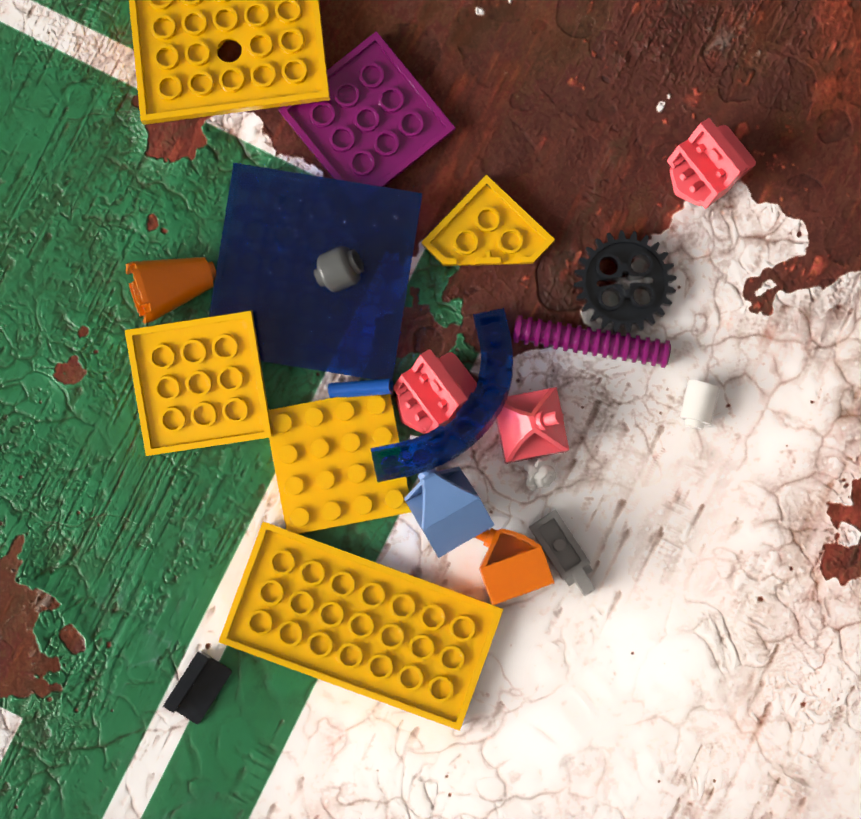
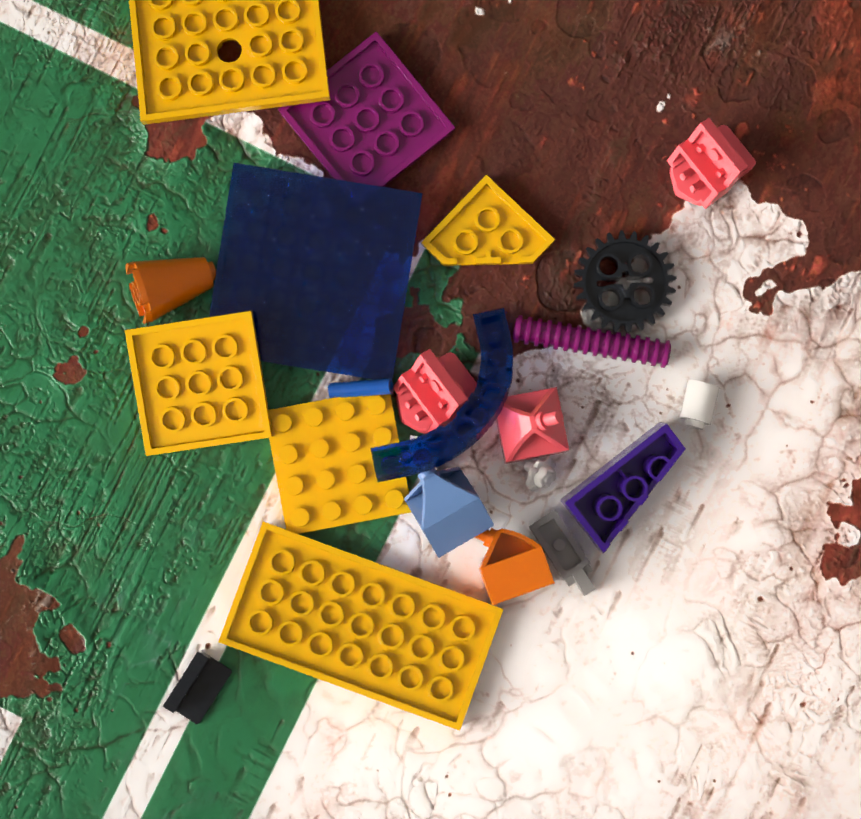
(339, 268): dark grey head -> none
(619, 487): none -> dark purple wedge

